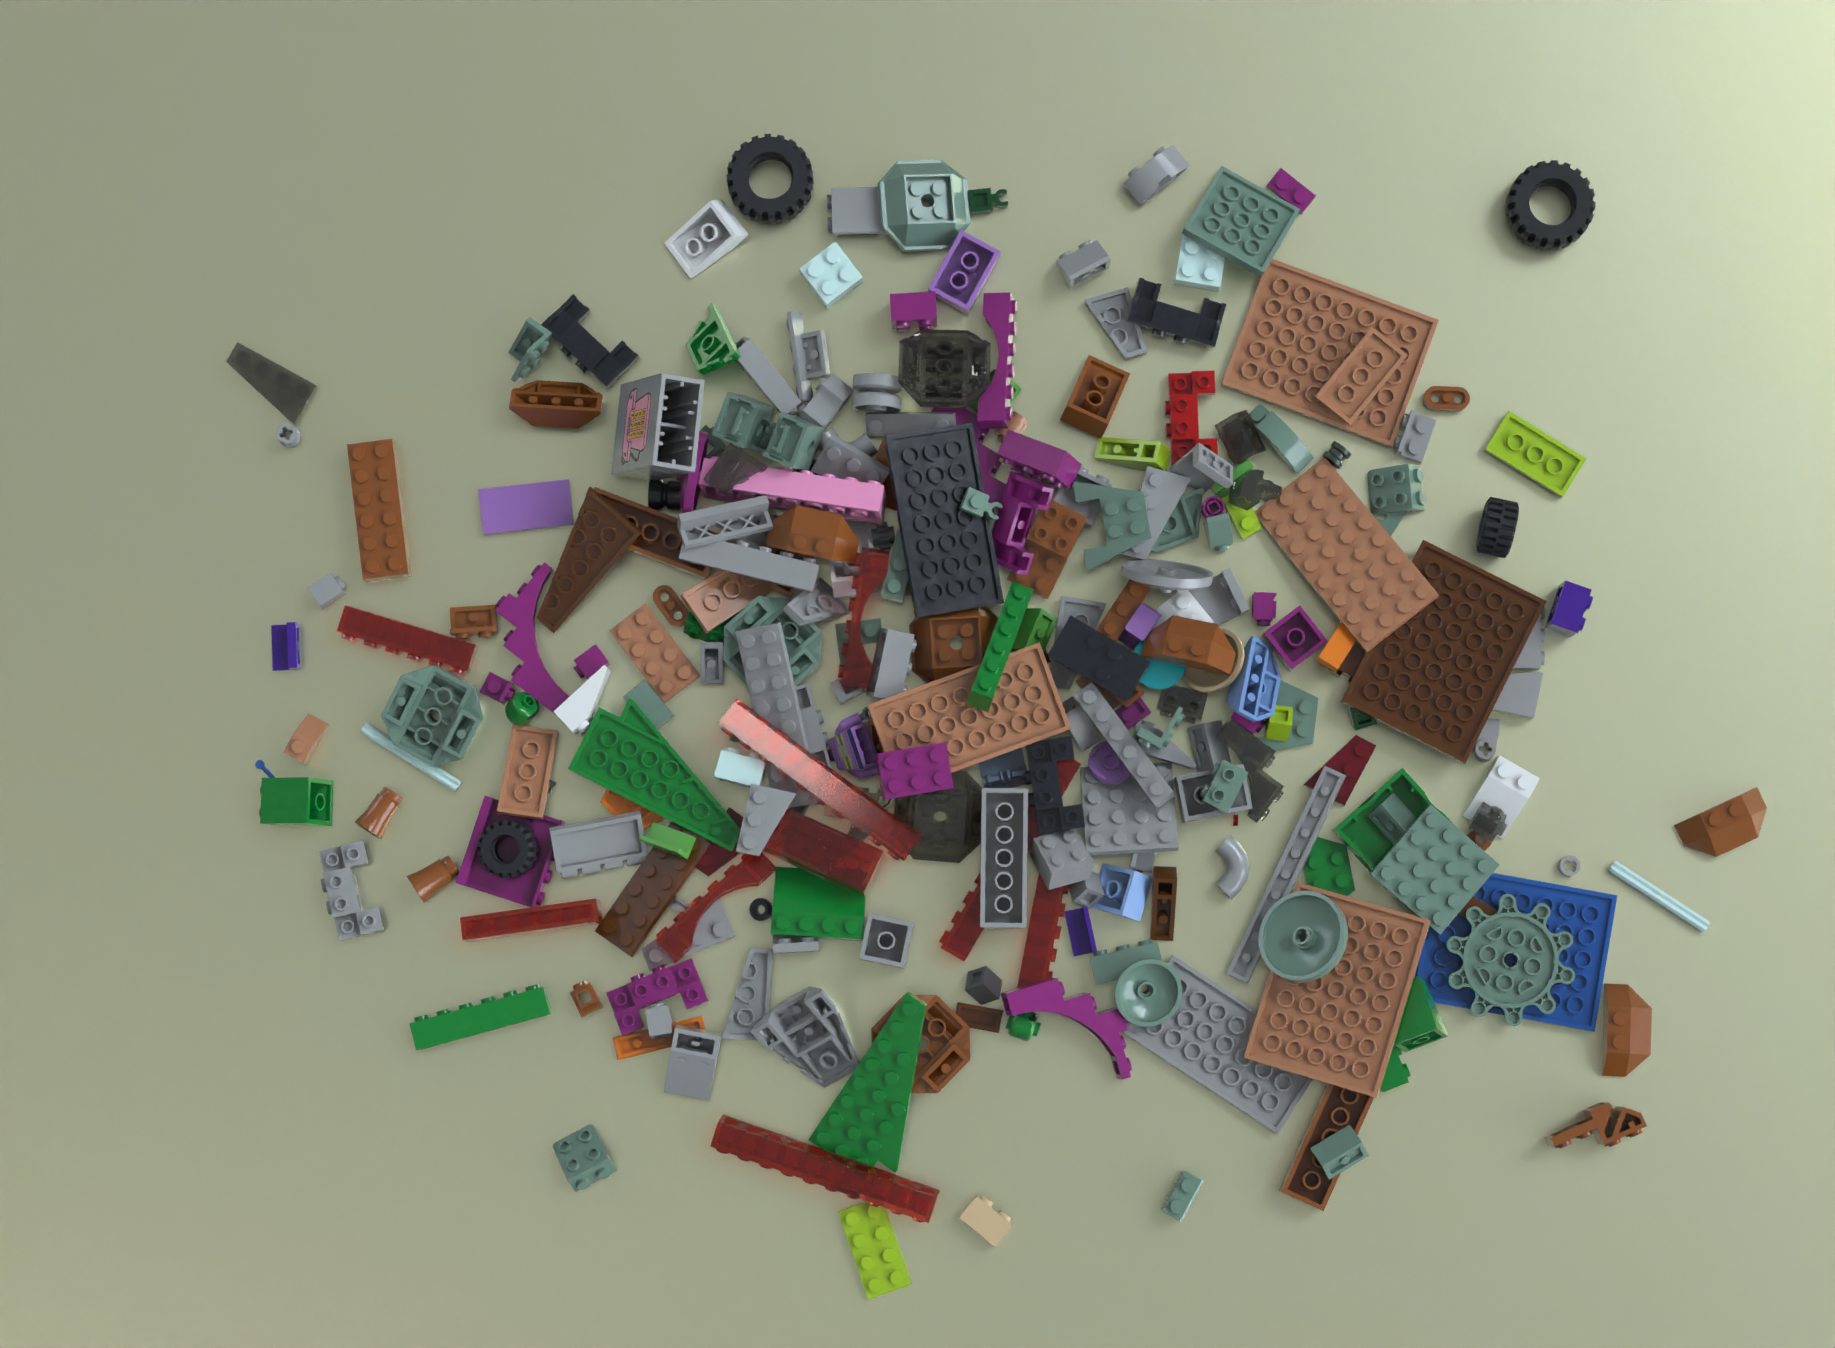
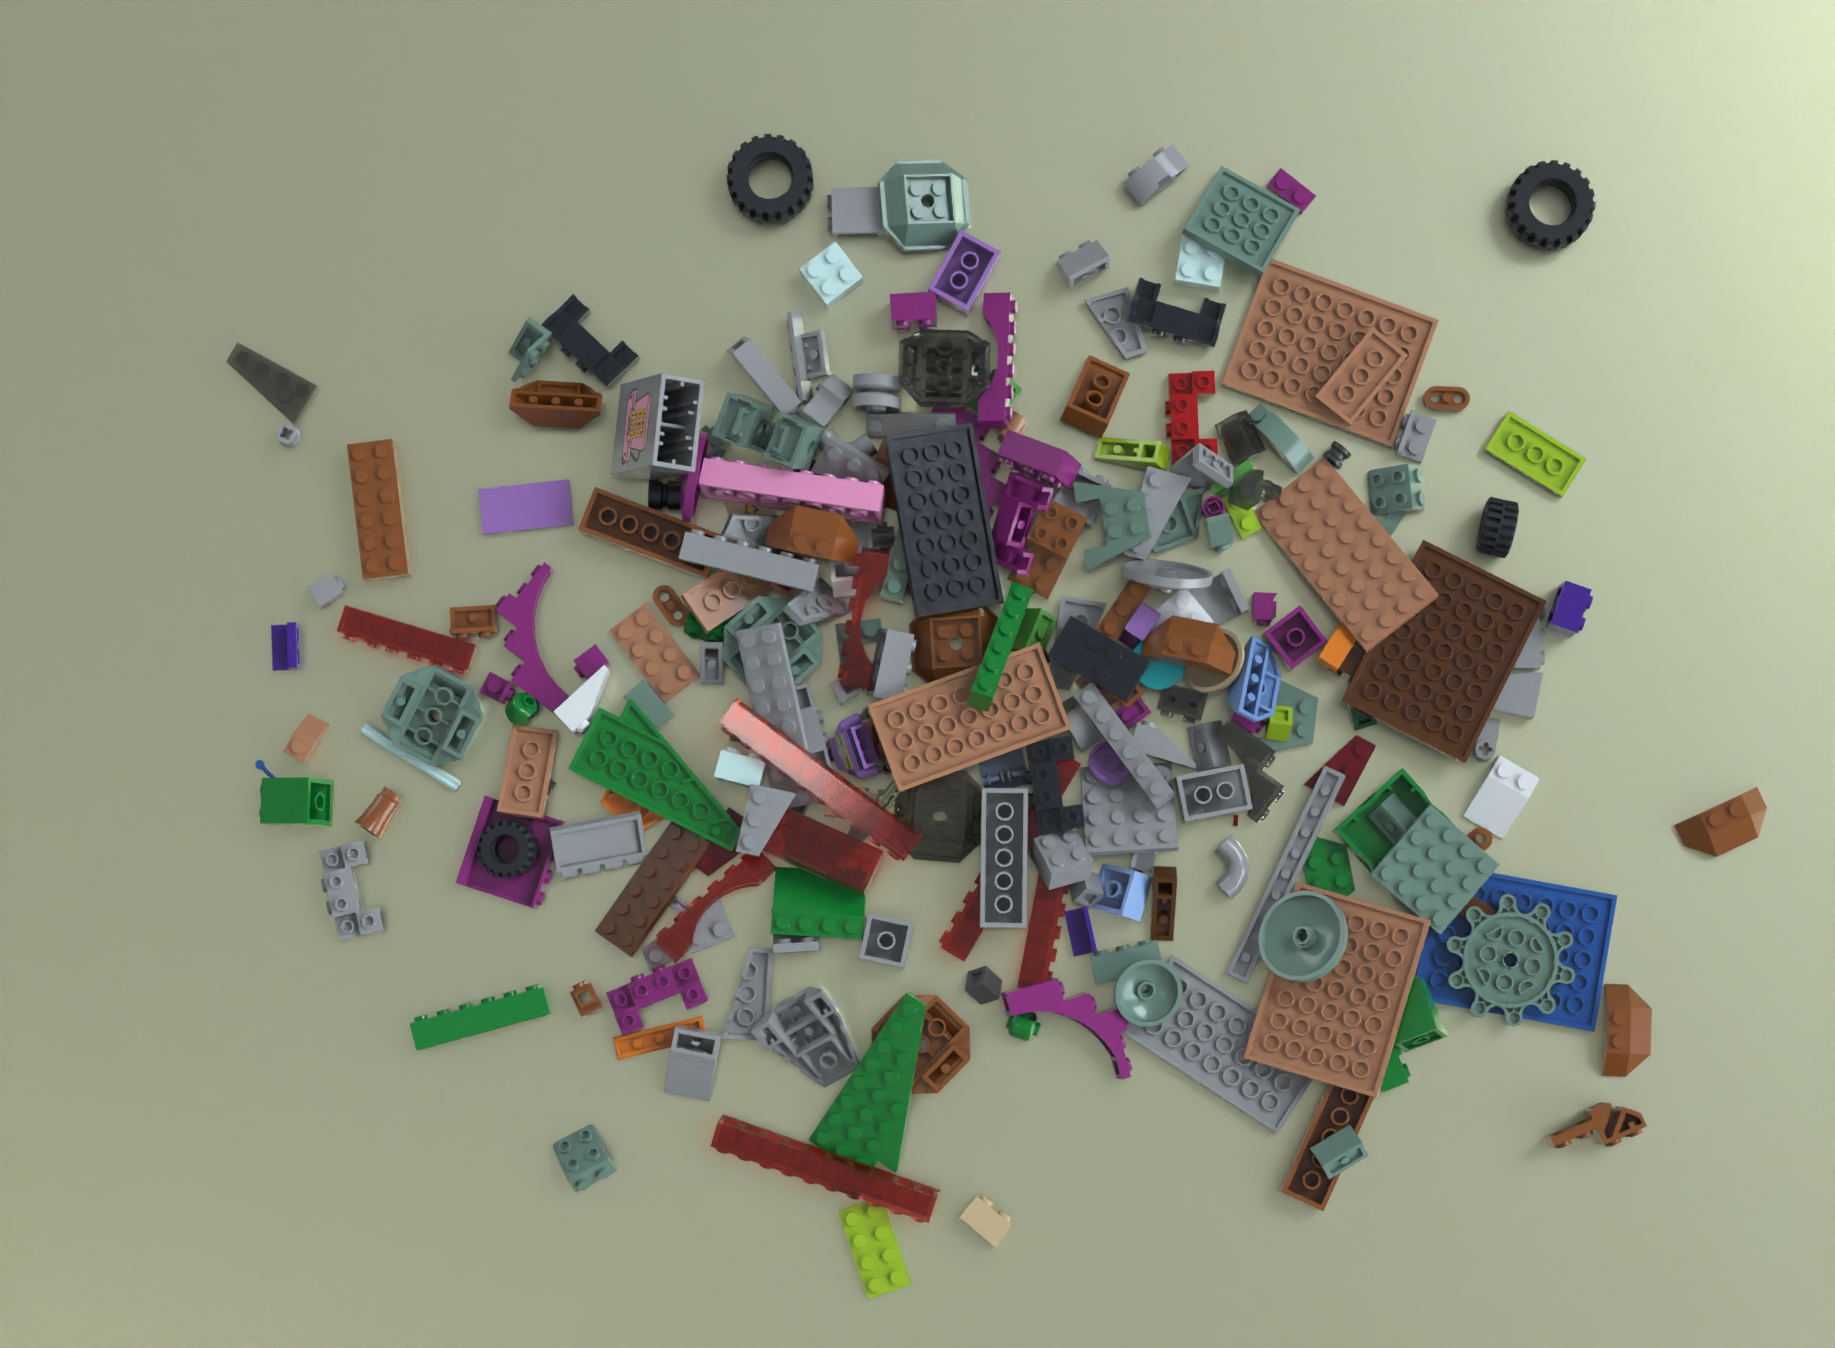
(433, 877): dark orange plant -> none
(531, 920): clear red brick -> none
(591, 550): reddish brown wing -> none
(659, 1021): light grey brick -> none
(669, 840): bright green panel -> none
(706, 237): white slope -> none
(712, 343): green wing -> none
(722, 515): light grey fence -> none
(733, 468): clear smoke wing -> none
(754, 909): black plate -> none
(914, 771): magenta brick -> none
(977, 504): sand green plate -> none
(980, 1017): reddish brown tile -> none
(982, 200): dark green plate -> none
(1147, 738): sand green bracket -> none
(1182, 1195): sand green brick -> none
(1224, 786): sand green brick -> none
(1488, 821): clear smoke brick -> none
(1569, 873): light grey bush -> none
(1659, 896): light aqua axle -> none

